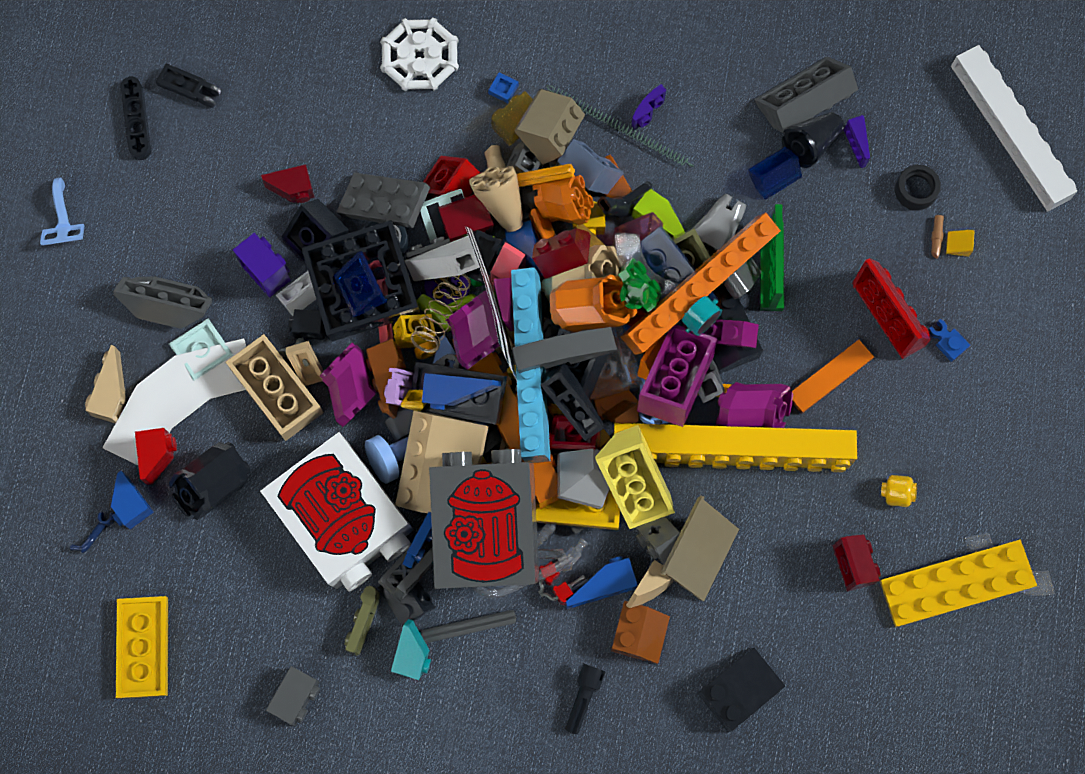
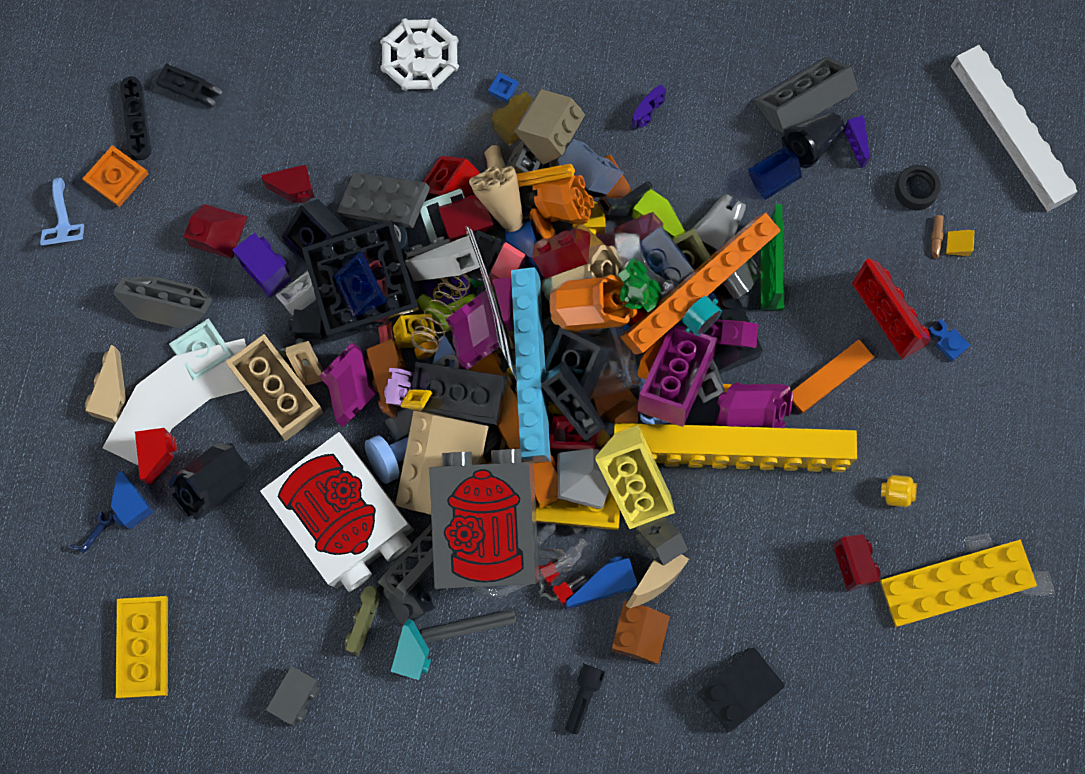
(115, 176): none -> orange plate
(215, 230): none -> dark red slope
(416, 551): blue plate -> none
(452, 390): blue slope -> none
(564, 349): dark grey slope -> none
(622, 128): sand green piece -> none
(700, 549): dark tan piece -> none

